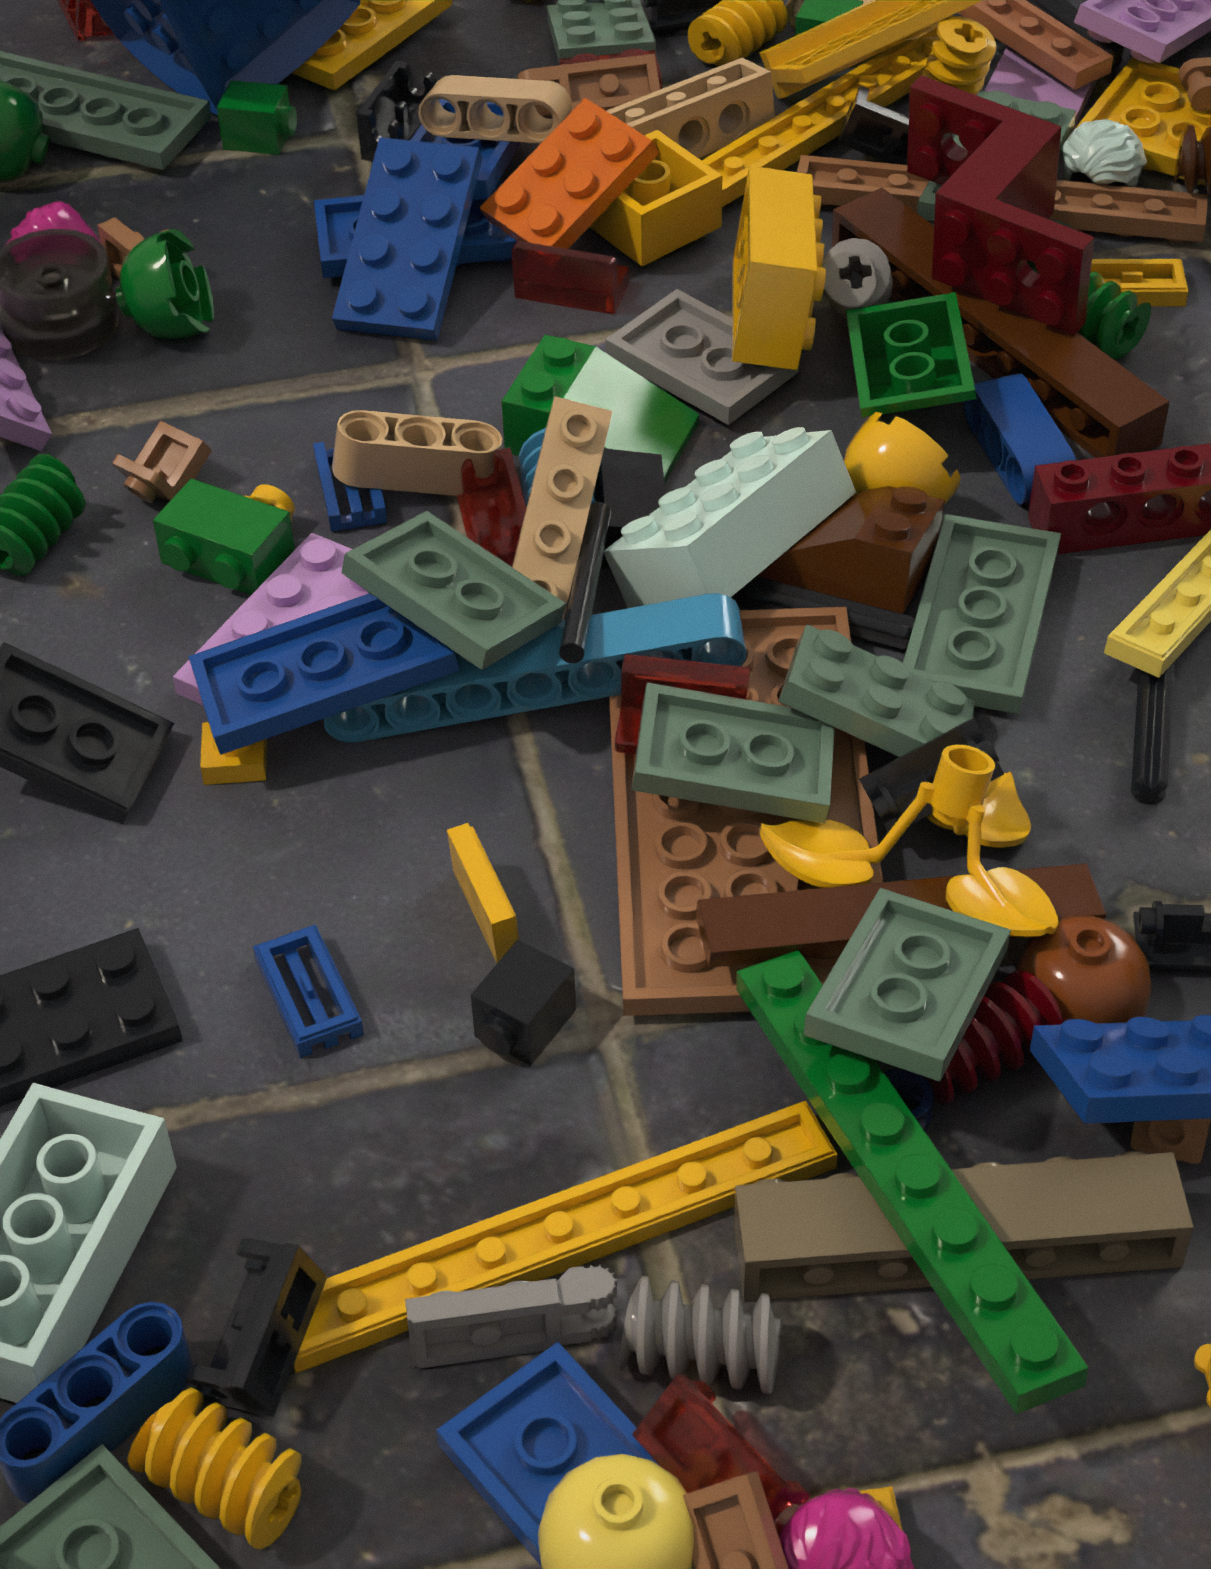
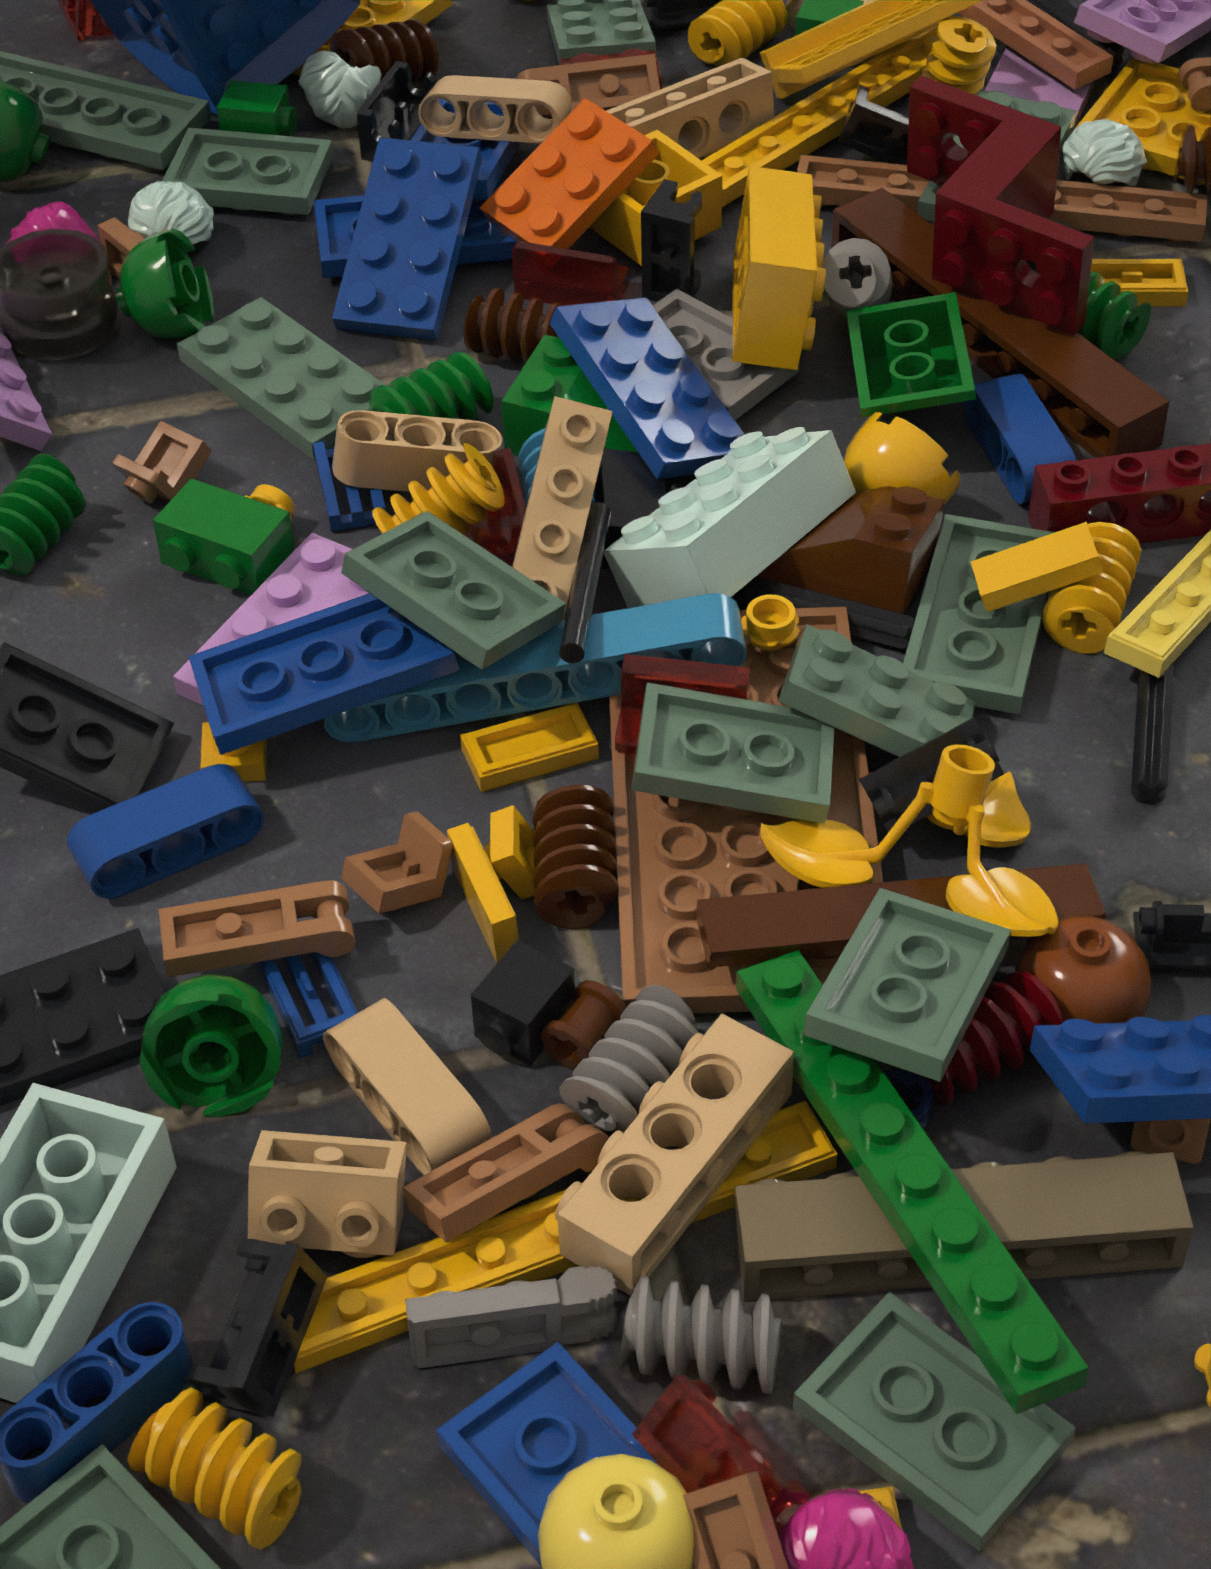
(165, 831): none -> blue beam
(171, 207): none -> light aqua hair
(212, 1045): none -> green cylinder
(252, 169): none -> sand green plate
(256, 928): none -> medium nougat plate
(279, 373): none -> sand green plate
(327, 1192): none -> tan brick
(337, 88): none -> light aqua hair
(389, 43): none -> reddish brown piece
(404, 871): none -> medium nougat bracket
(406, 1086): none -> tan beam
(438, 391): none -> green piece
(453, 498): none -> yellow piece
(504, 1171): none -> medium nougat plate
(507, 328): none -> reddish brown piece
(512, 850): none -> yellow plate
(529, 747): none -> yellow tile
(574, 856): none -> reddish brown piece
(583, 1024): none -> reddish brown bush
(630, 1059): none -> light grey piece
(632, 1238): none -> tan brick
(647, 384): none -> blue plate
(669, 243): none -> black hinge
(770, 622): none -> yellow plate
(932, 1420): none -> sand green plate
(1036, 567): none -> yellow tile
(1090, 609): none -> yellow piece

